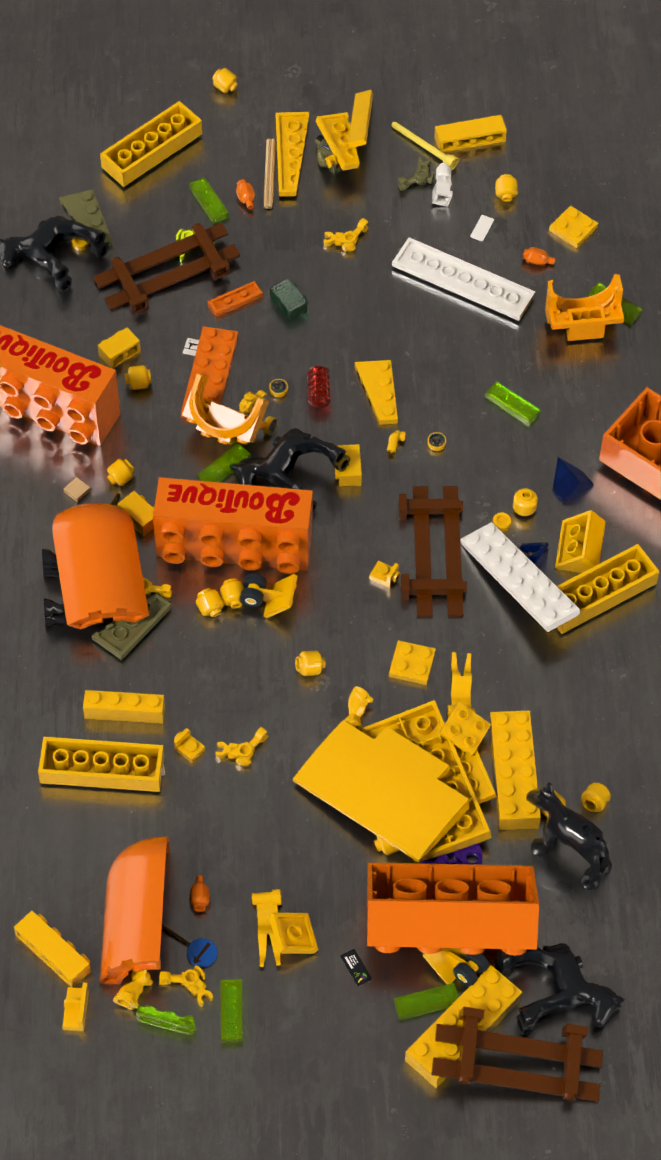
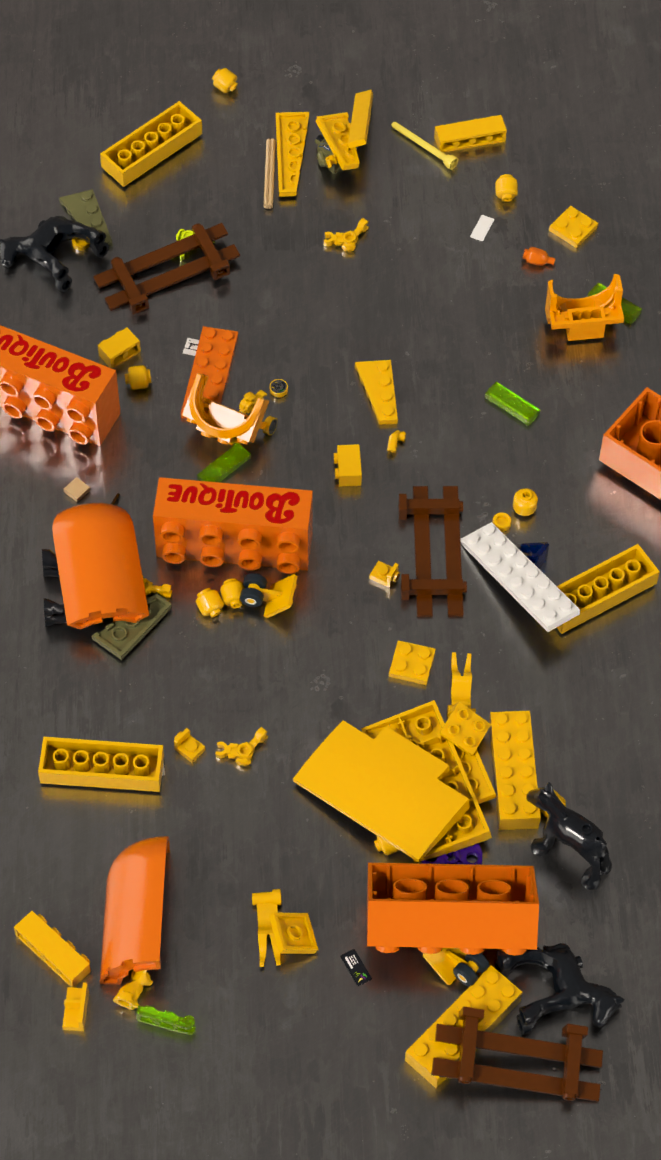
(120, 472): yellow head -> none
(124, 706): yellow brick -> none
(139, 511): yellow brick -> none
(189, 979): yellow piece -> none
(199, 894): orange plant -> none
(199, 952): blue piece -> none
(208, 200): clear neon green plate -> none
(231, 1010): clear neon green plate -> none
(235, 299): orange tile -> none
(245, 193): orange plant -> none
(283, 458): black animal -> none
(288, 299): clear green brick -> none
(310, 663): yellow head -> none
(318, 386): clear red piece -> none
(357, 704): yellow animal -> none
(420, 177): olive piece -> none
(425, 1001): clear neon green plate -> none
(436, 441): tile -> none
(441, 193): white piece -> none
(463, 278): white plate -> none
(569, 481): clear blue slope -> none
(580, 542): yellow slope -> none
(595, 797): yellow head -> none

